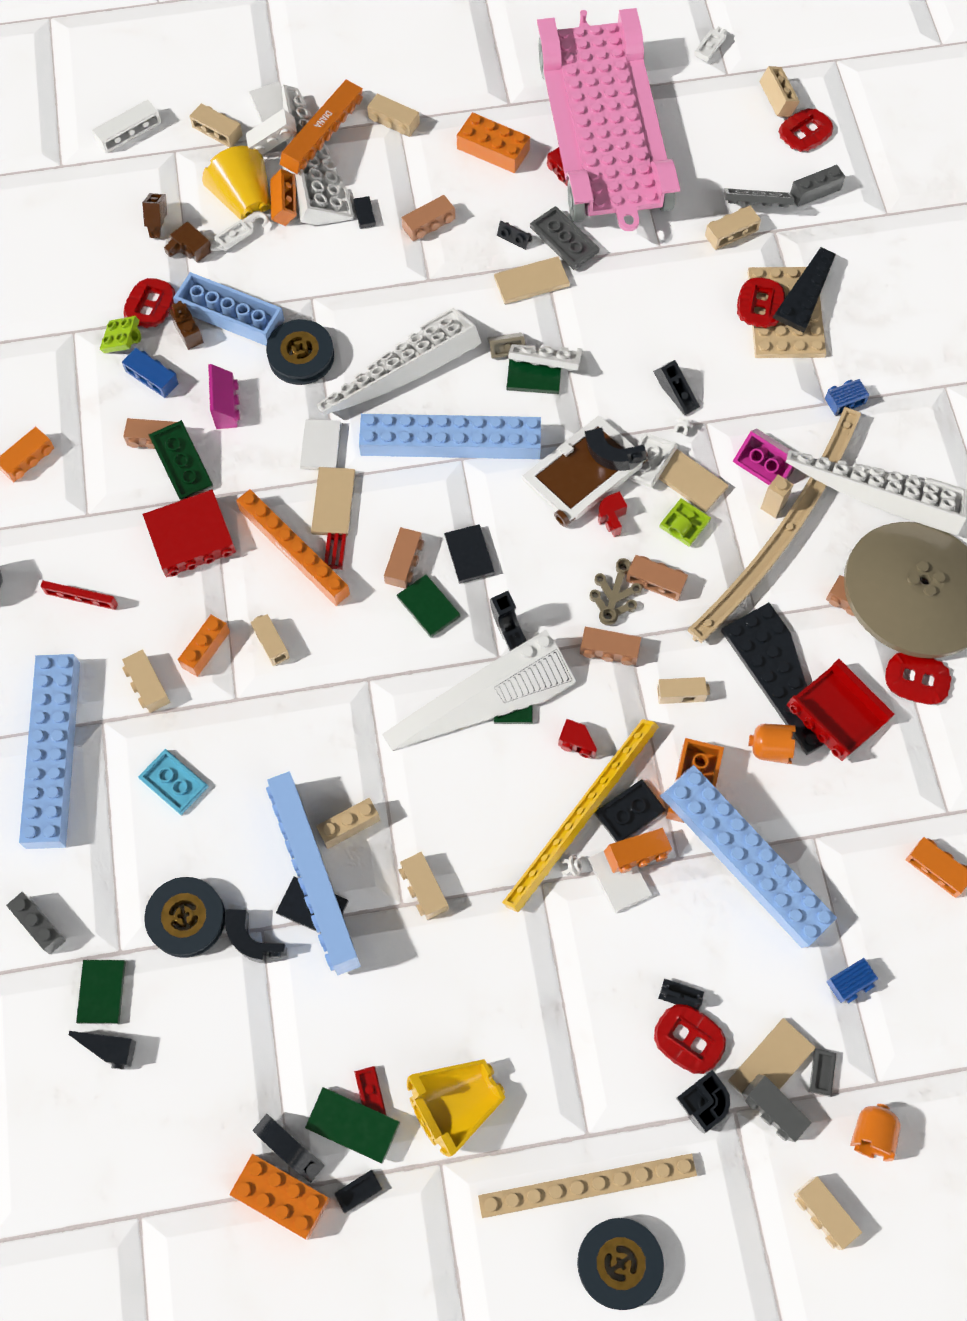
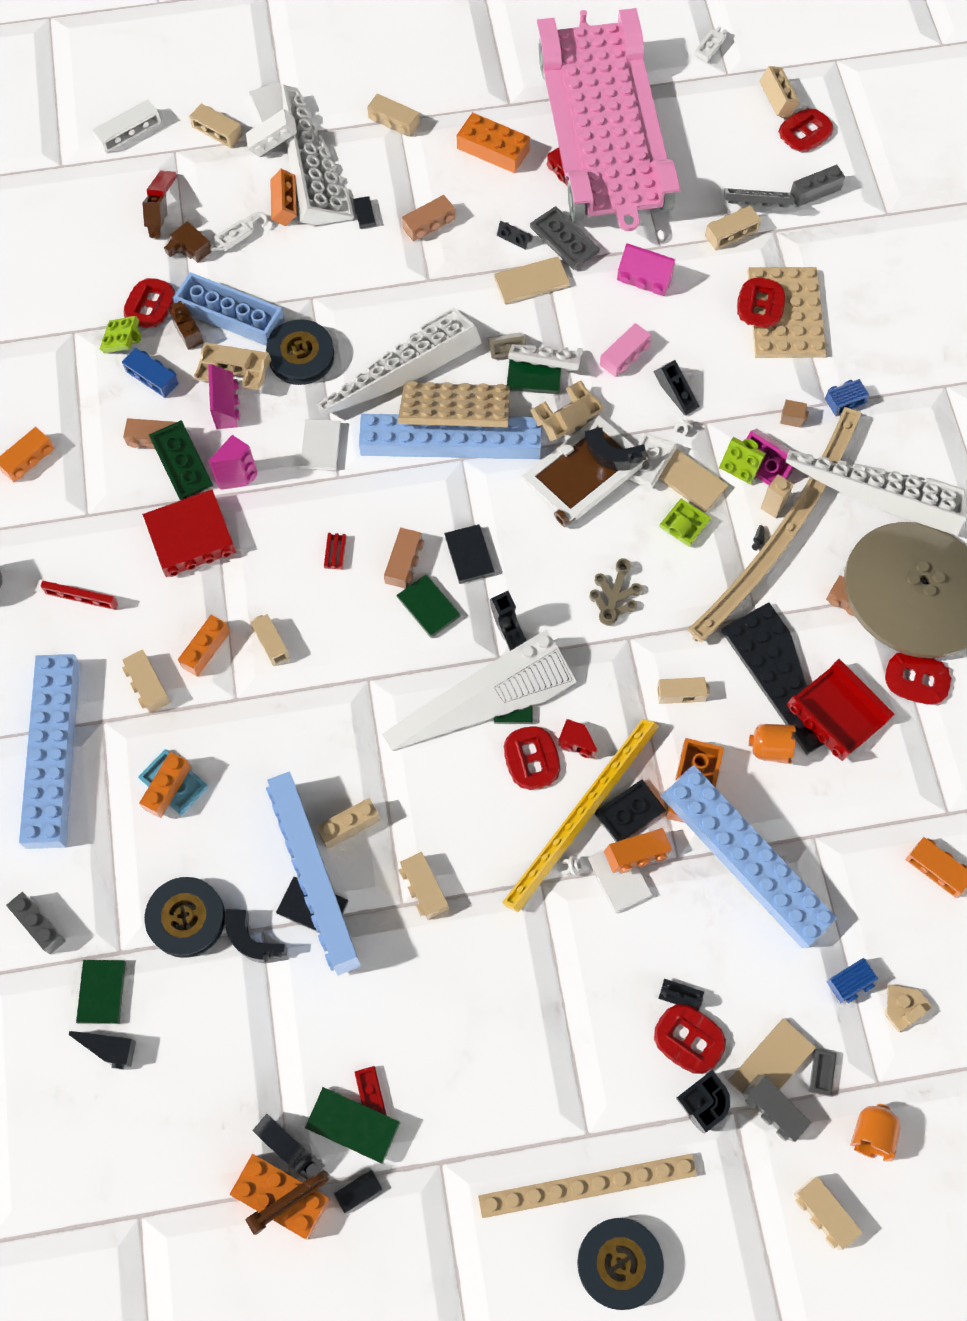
(161, 183): none -> red tile
(165, 785): none -> orange brick
(233, 464): none -> dark pink slope
(239, 180): yellow cone -> none
(240, 361): none -> tan bracket
(258, 1221): none -> reddish brown piece
(293, 547): orange brick -> none
(321, 127): orange brick -> none
(333, 501): tan tile -> none
(454, 404): none -> tan plate
(454, 1102): yellow cone -> none
(518, 762): none -> red piece
(570, 416): none -> tan bracket
(610, 510): red brick -> none
(610, 646): nougat brick -> none
(625, 350): none -> bright pink brick
(646, 269): none -> dark pink slope
(657, 577): nougat brick -> none
(742, 459): none -> lime plate
(759, 538): none -> black bar
(794, 413): none -> medium nougat brick
(802, 298): black wing -> none
(905, 1006): none -> tan plate

